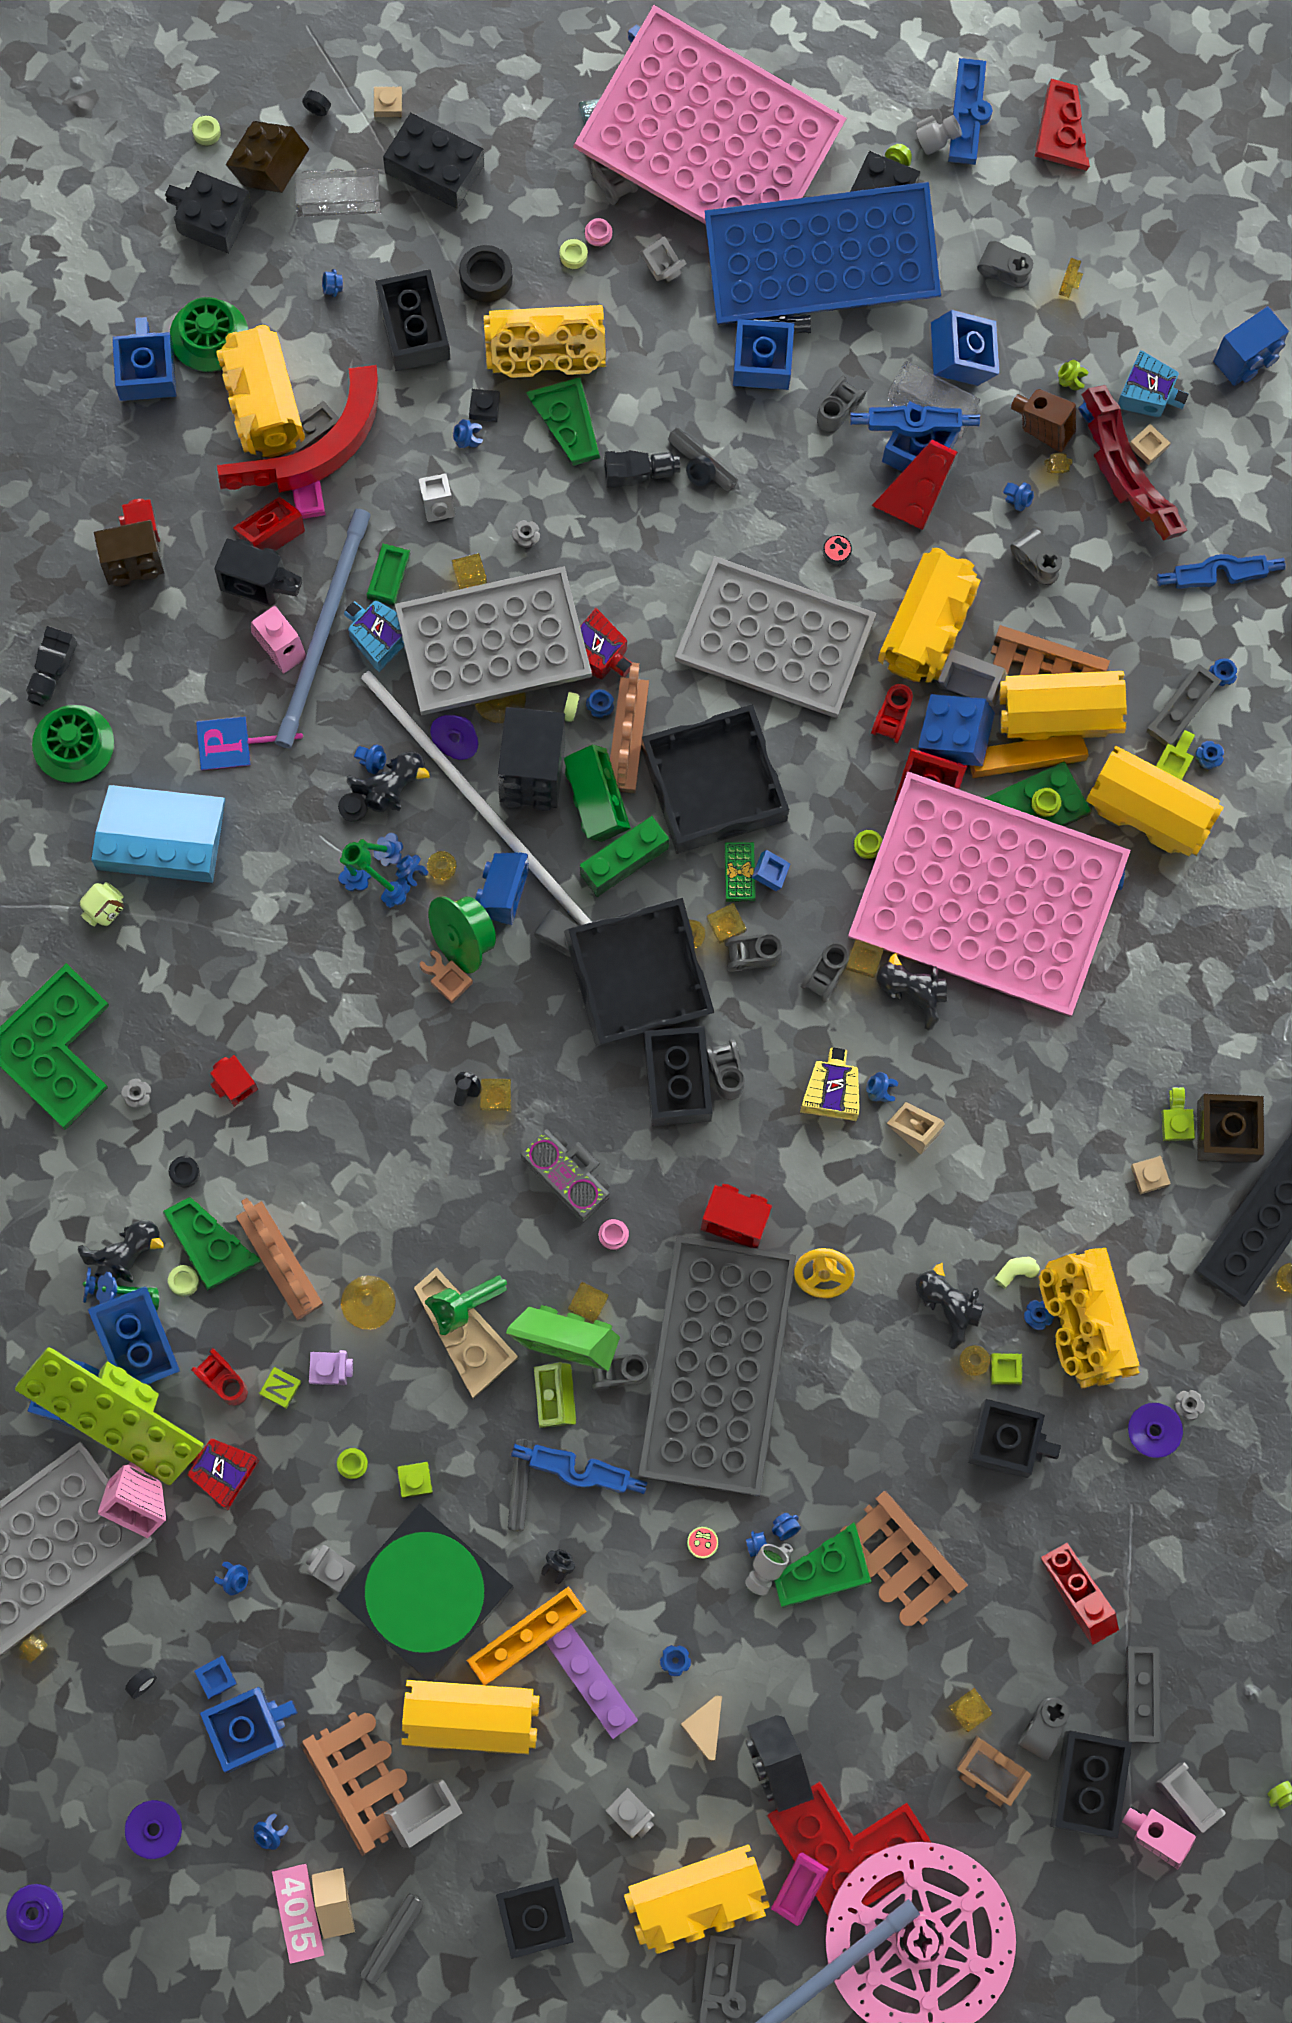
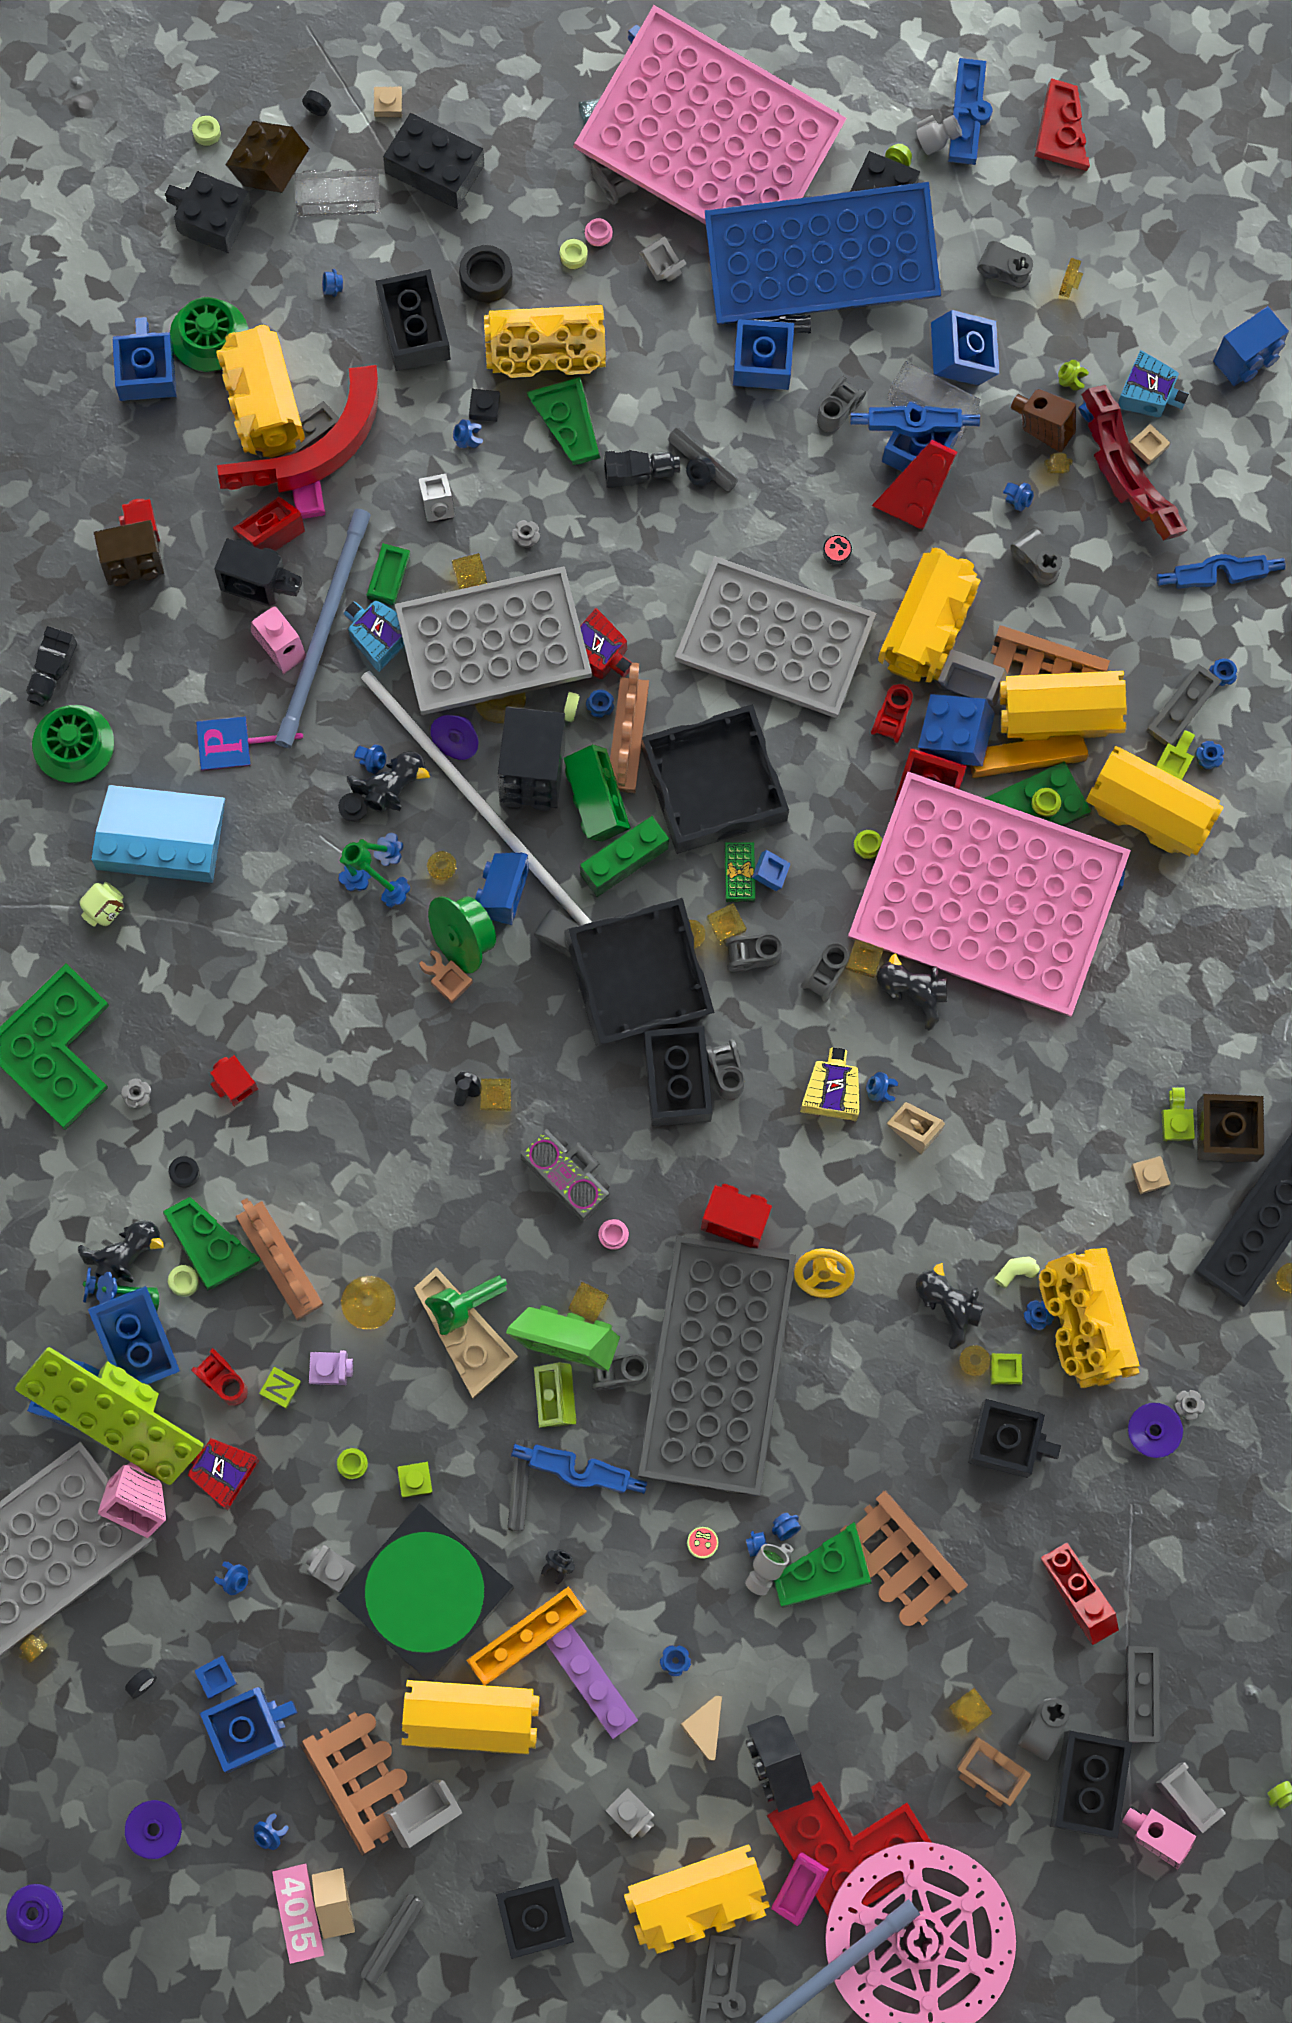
(407, 866): blue plate -> none

